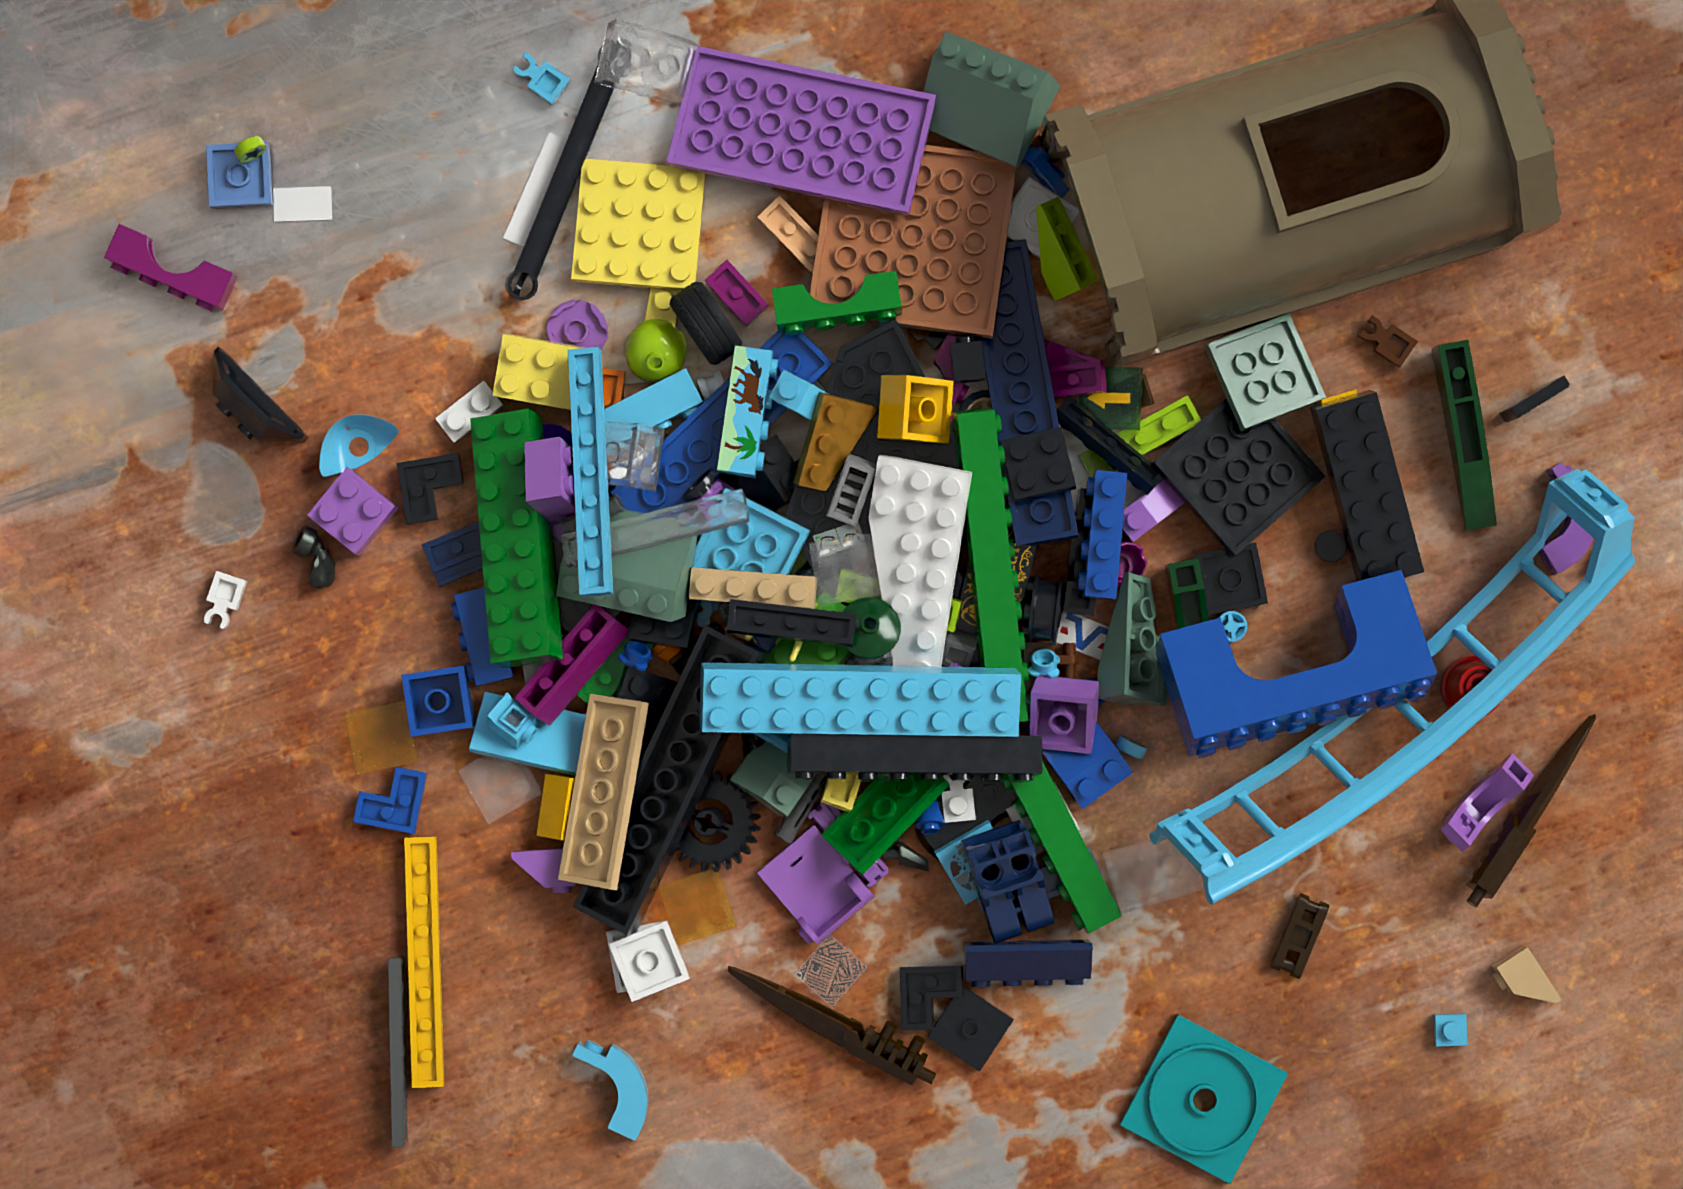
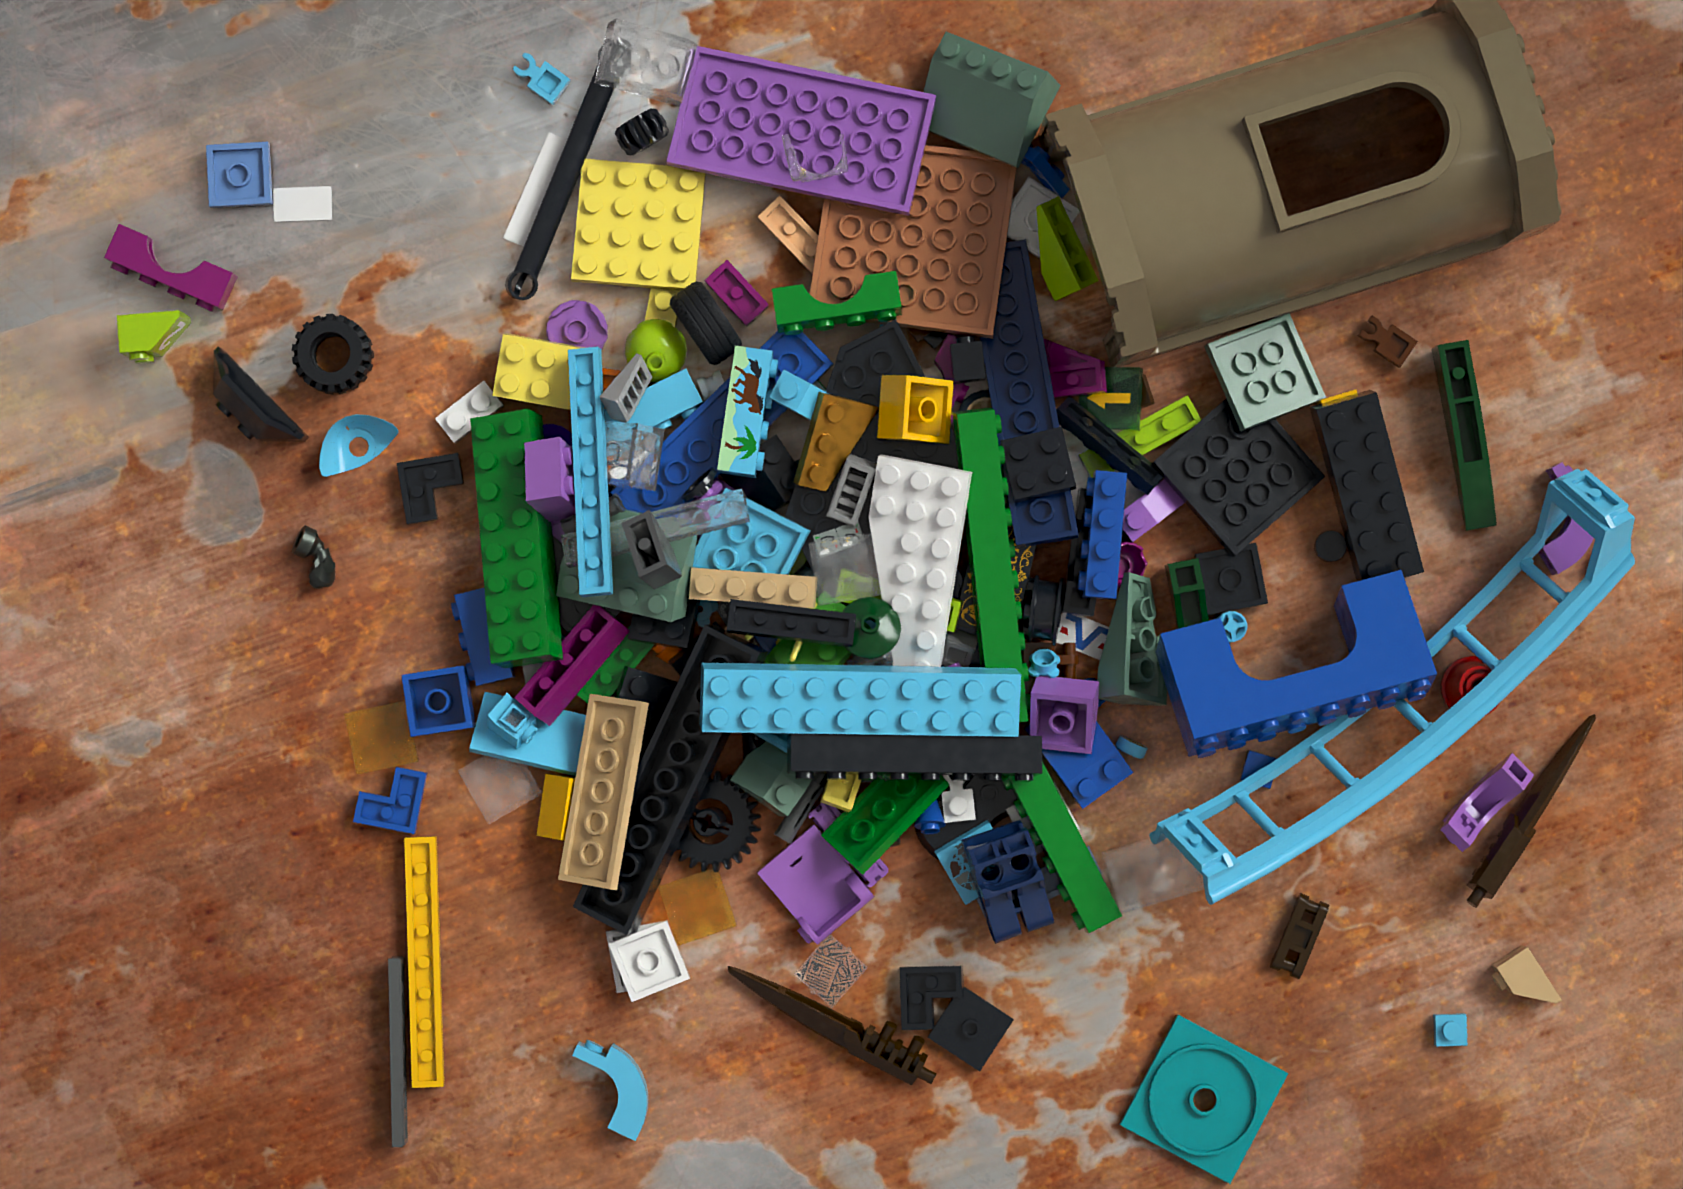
(150, 334): none -> lime slope
(226, 593): white plate -> none
(250, 149): lime tile -> none
(309, 341): none -> black tyre
(353, 511): medium lavender brick -> none
(455, 554): dark blue plate -> none
(543, 867): medium lavender slope -> none
(622, 395): none -> light grey slope
(636, 655): blue plate -> none
(641, 131): none -> black gear
(651, 550): none -> dark grey slope
(799, 173): none -> clear helmet
(907, 857): pearl dark grey bar -> none
(1028, 960): dark blue slope -> none
(1254, 762): none -> blue tile
(1535, 399): black tile -> none

